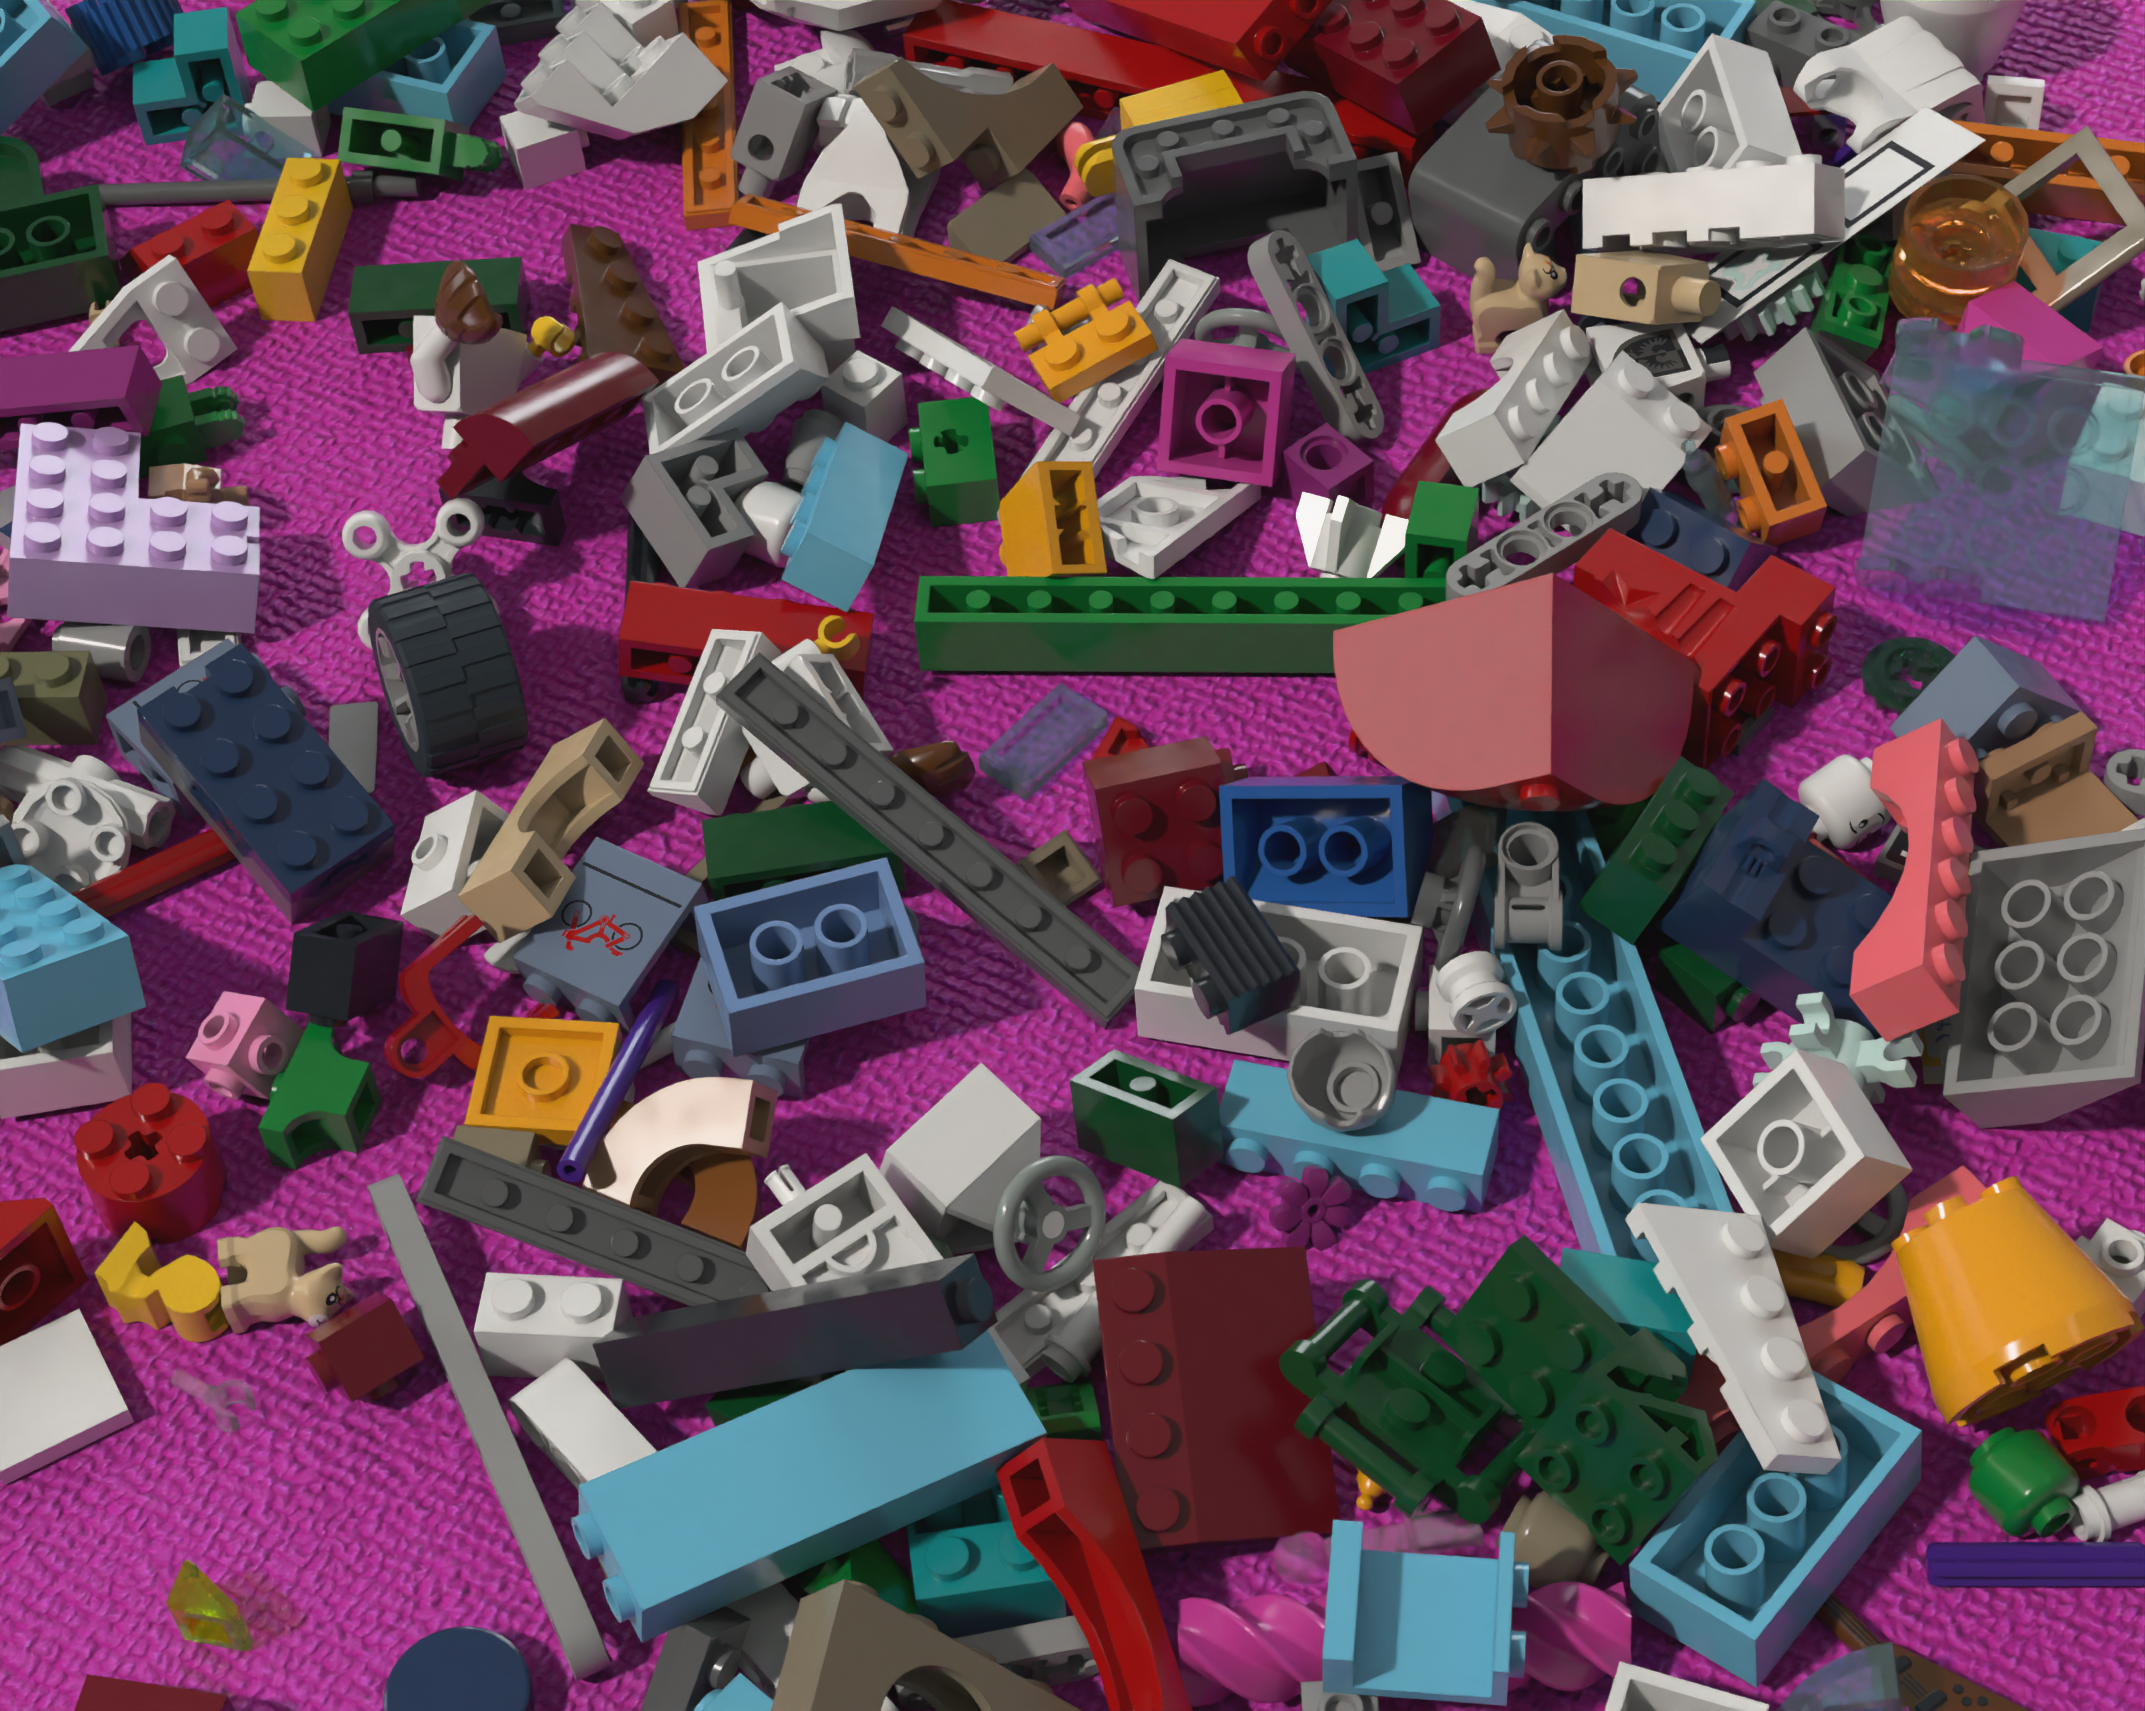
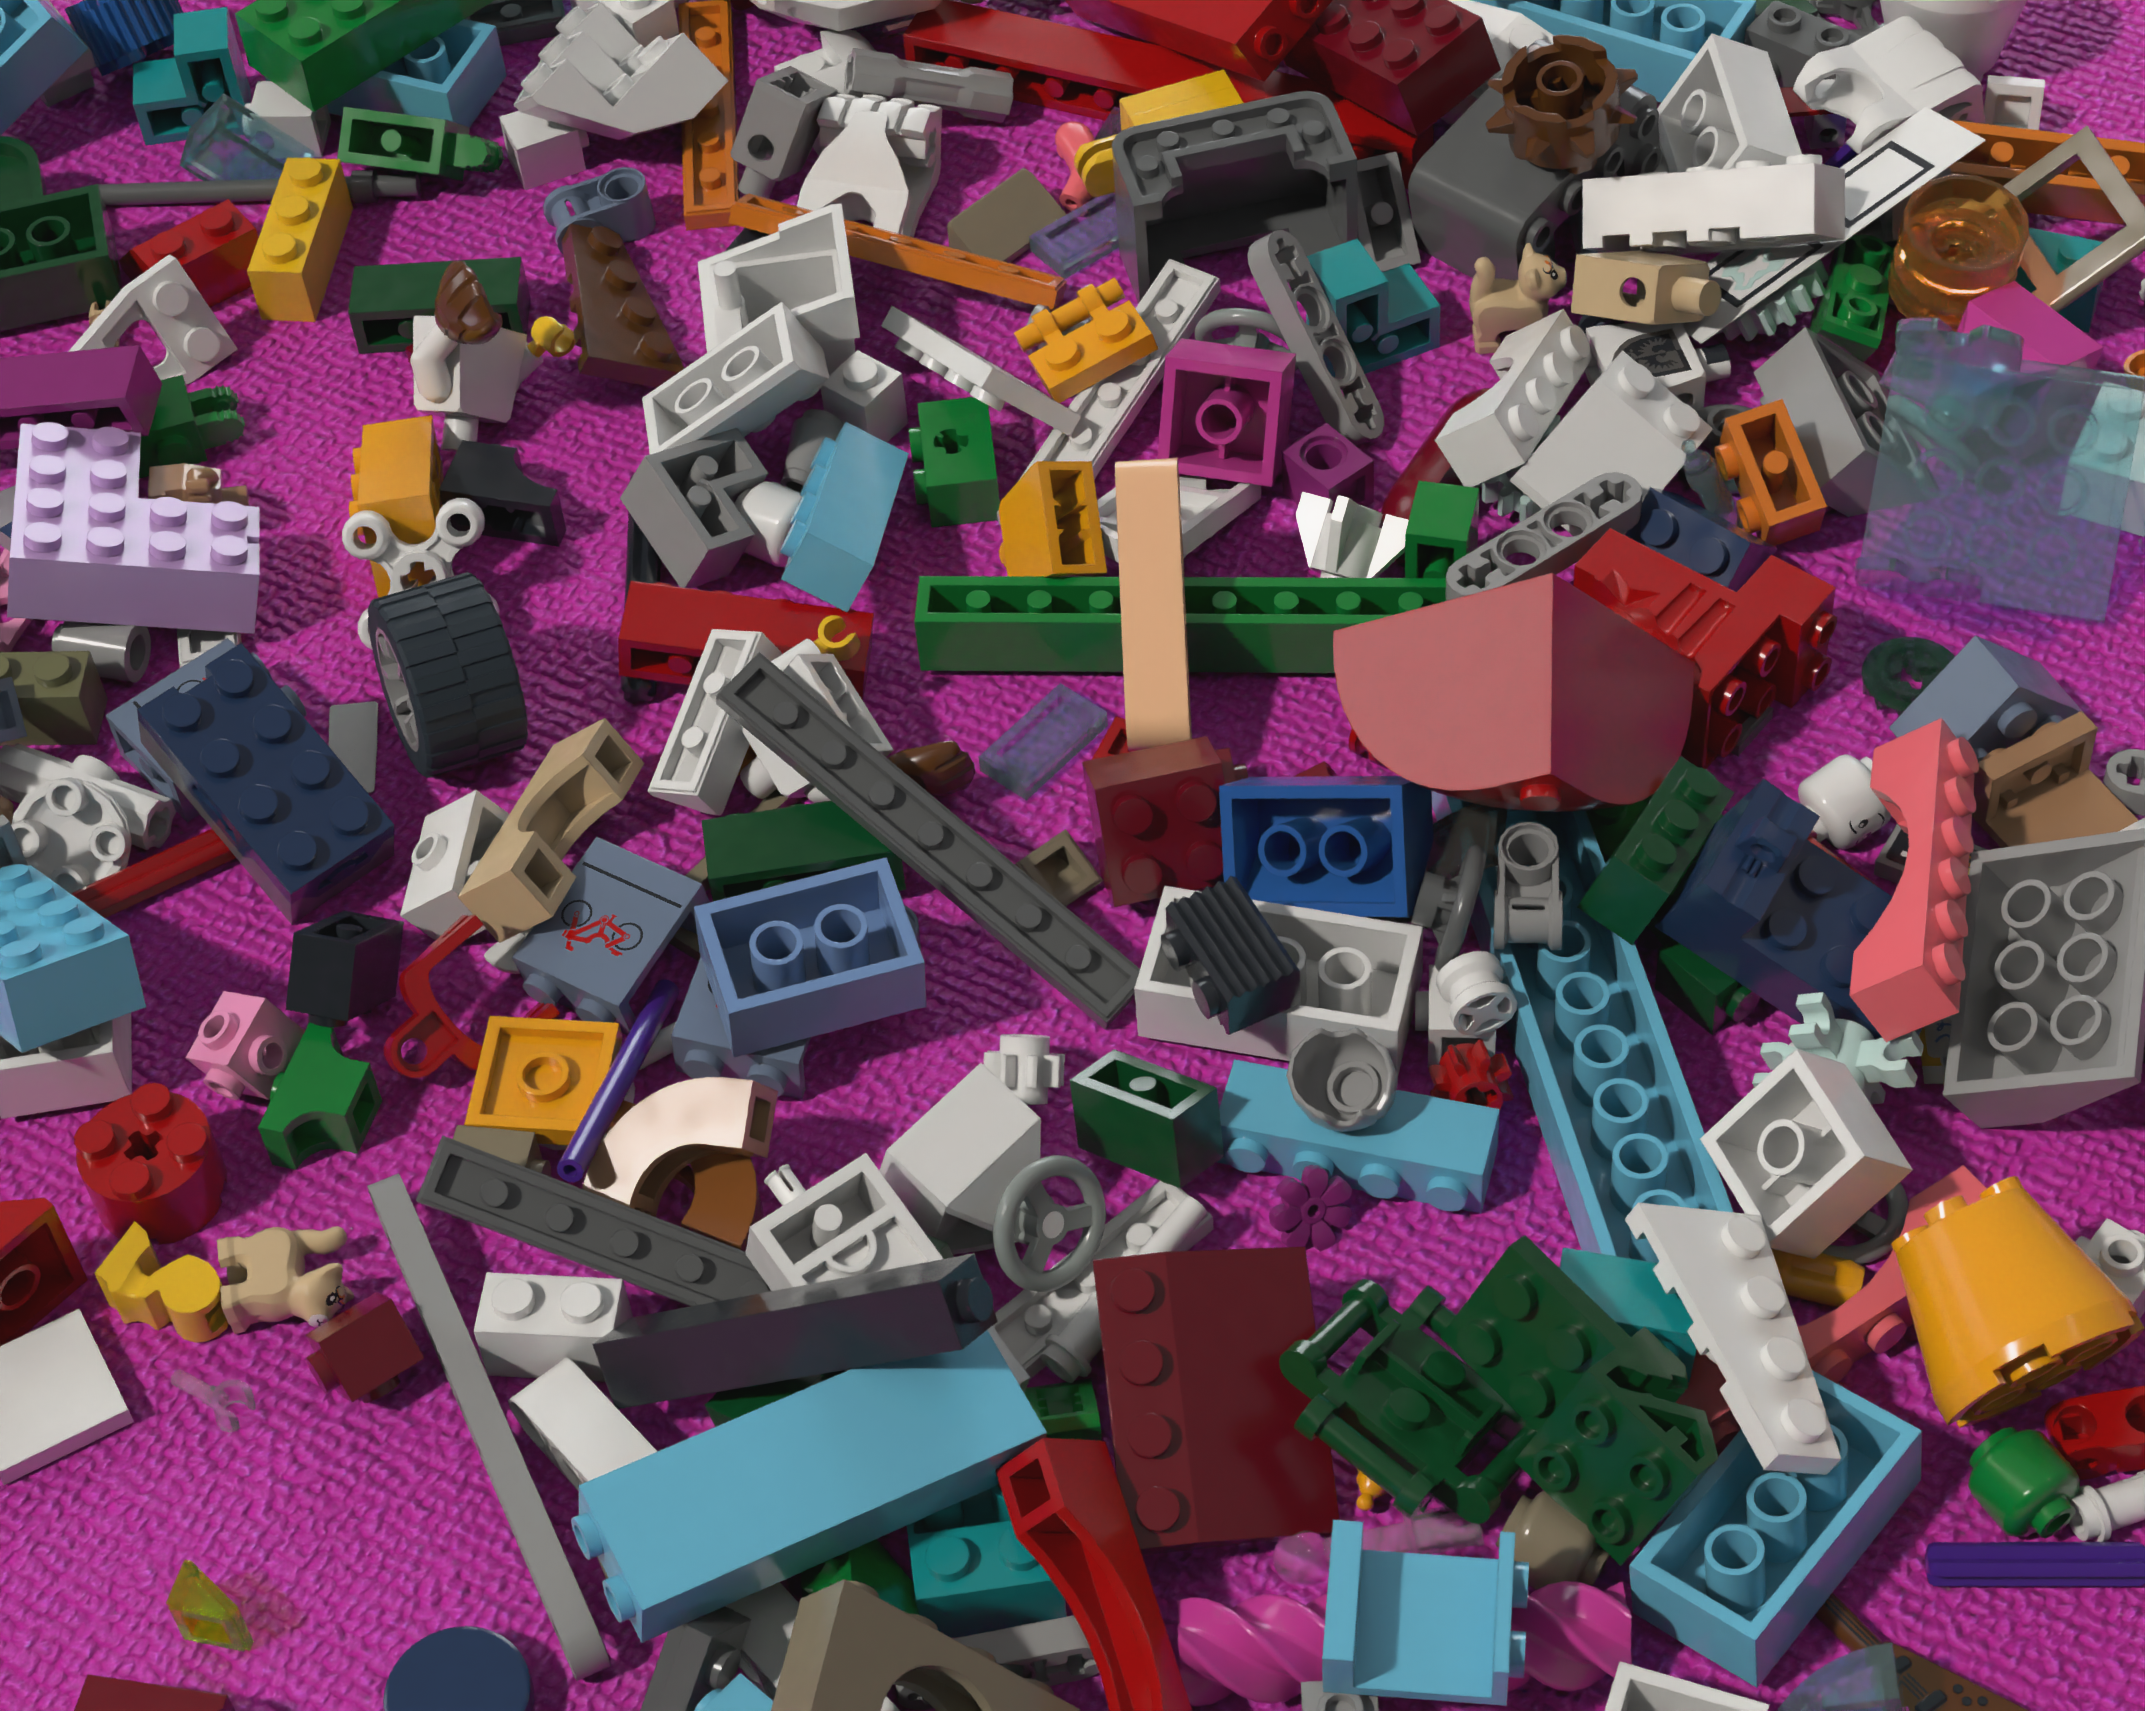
(401, 479): none -> light orange wedge
(545, 419): dark red brick -> none
(610, 200): none -> sand blue piece
(988, 132): dark tan arch -> none
(1027, 1066): none -> white gear
(1152, 603): none -> light nougat beam

